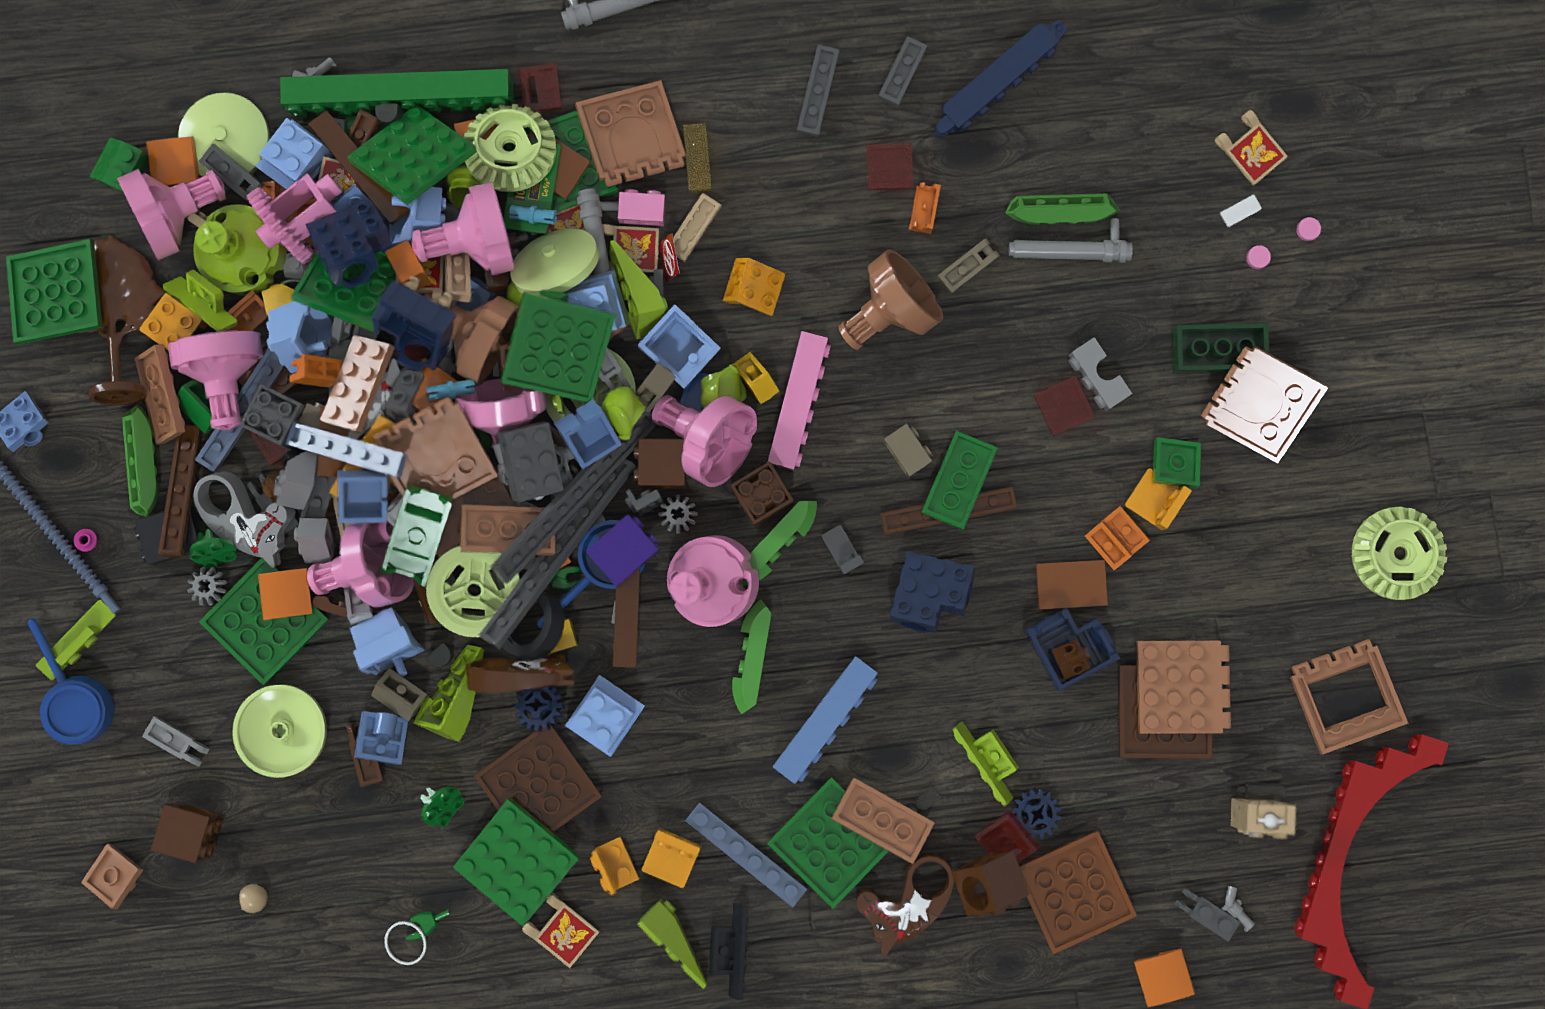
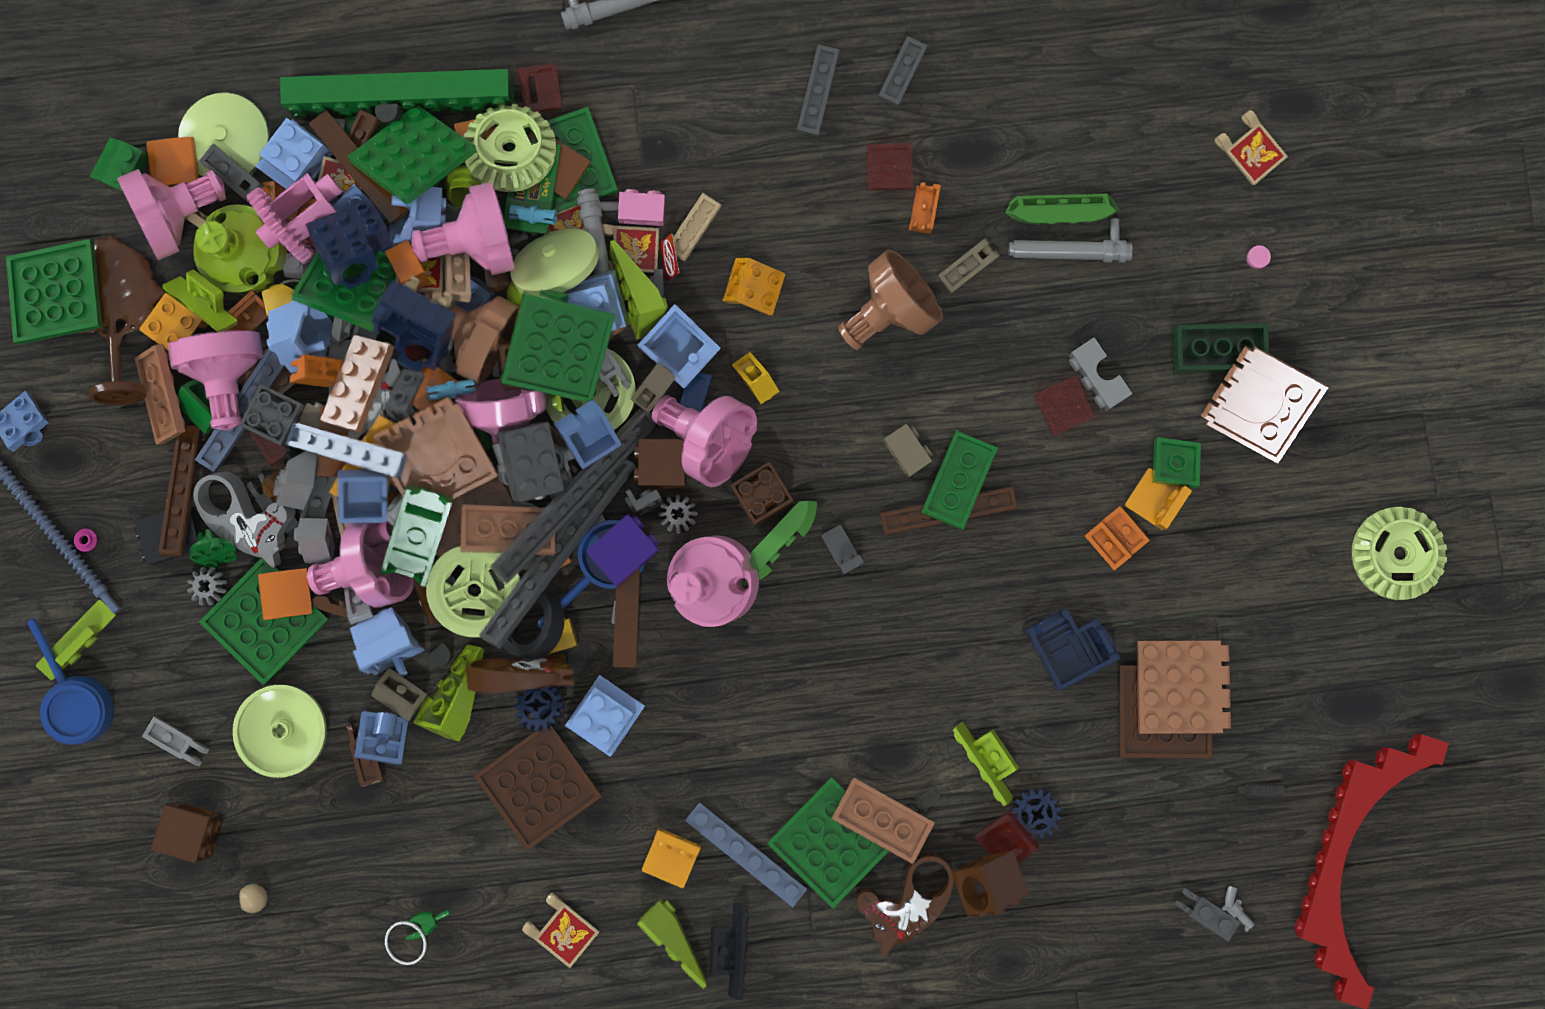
(112, 876): nougat hinge -> none
(140, 461): bright green brick -> none
(316, 71): light grey piece -> none
(441, 805): green plate -> none
(516, 861): green plate -> none
(560, 582): green hand -> none
(614, 865): light orange bracket -> none
(622, 410): lime helmet -> none
(631, 133): nougat hinge -> none
(697, 157): clear yellow plate -> none
(721, 384): lime helmet -> none
(746, 688): bright green brick -> none
(798, 400): bright pink brick -> none
(825, 719): medium blue brick -> none
(928, 589): dark blue piece -> none
(999, 77): dark blue hinge -> none
(1071, 584): dark orange tile -> none
(1072, 658): reddish brown brick -> none
(1076, 892): dark orange plate -> none
(1164, 977): orange slope -> none
(1240, 210): white sticker -> none
(1263, 816): tan piece -> none
(1308, 229): bright pink tile -> none
(1359, 727): nougat hinge -> none

